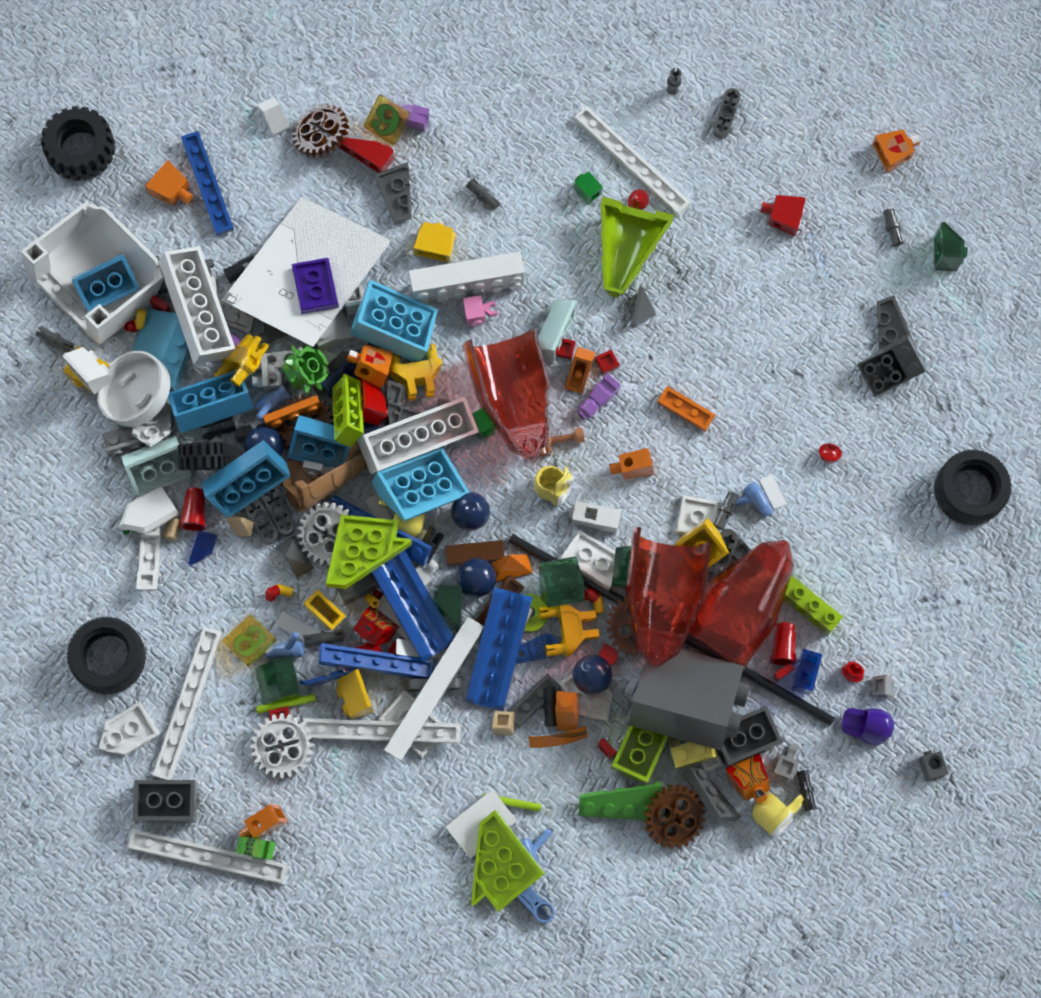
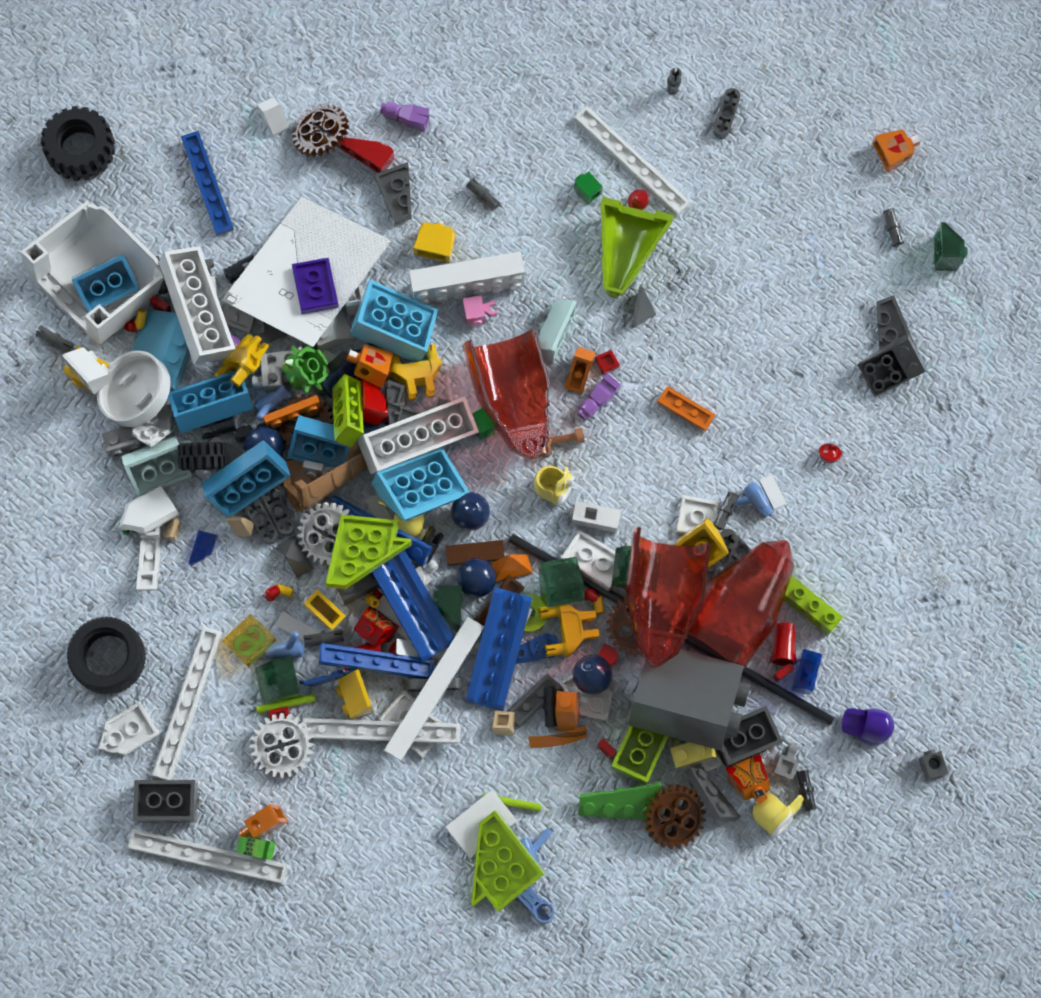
(169, 185): orange torso -> none
(193, 510): red plant -> none
(386, 119): clear yellow tile -> none
(566, 349): red tile -> none
(640, 464): orange torso -> none
(785, 213): red torso -> none
(853, 672): red hat -> none
(882, 686): light grey tile -> none
(984, 464): black tyre -> none

